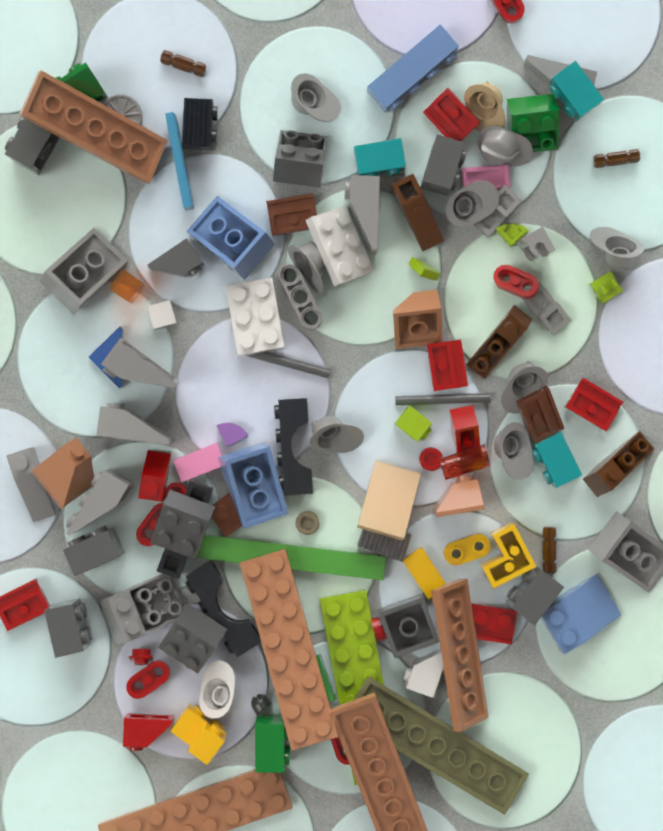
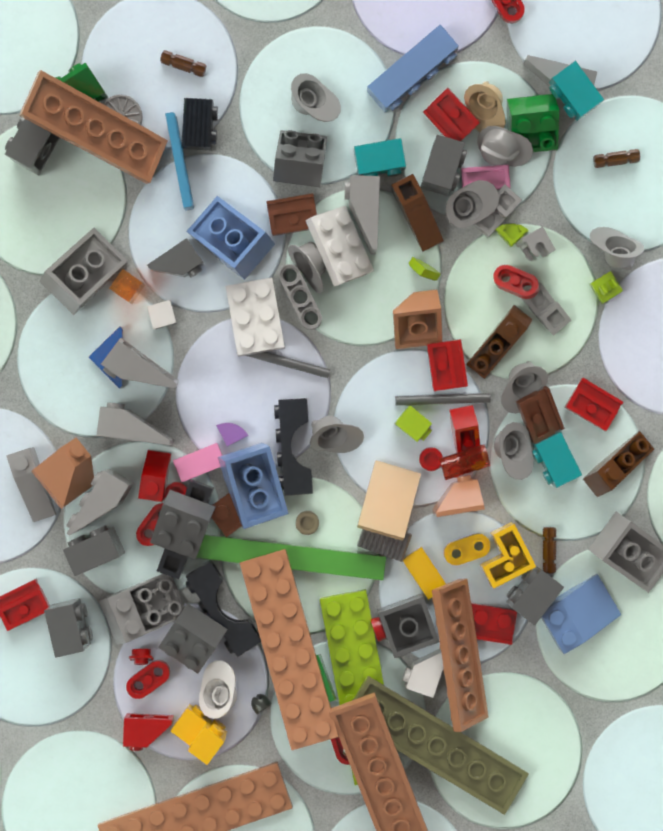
(270, 746): green piece -> none

